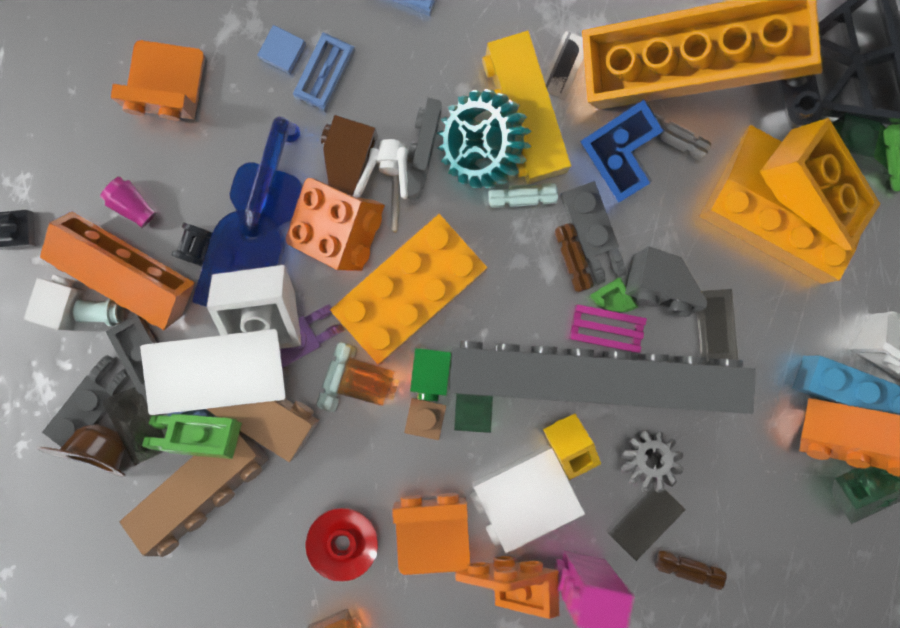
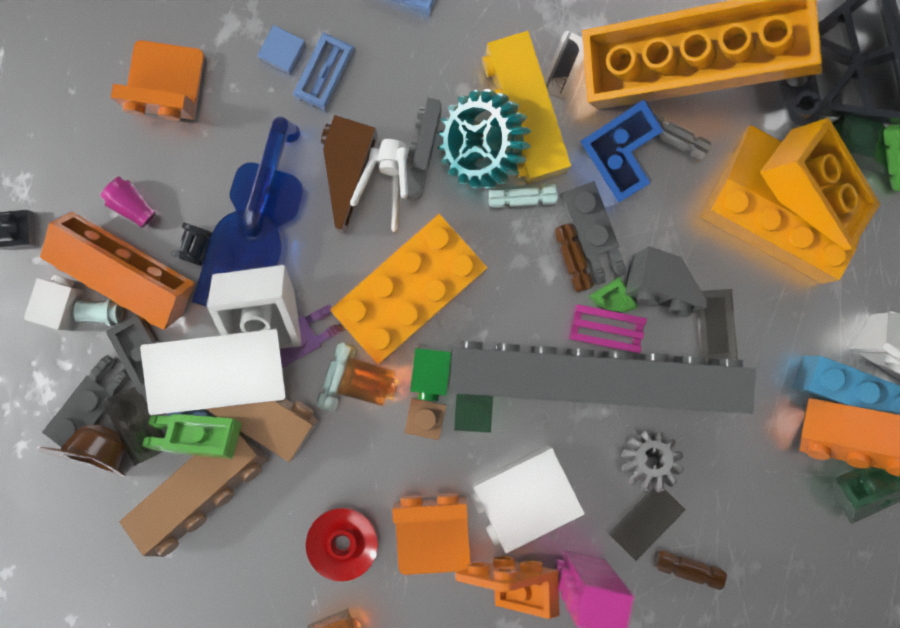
(334, 226): orange bracket -> none
(572, 446): yellow brick -> none

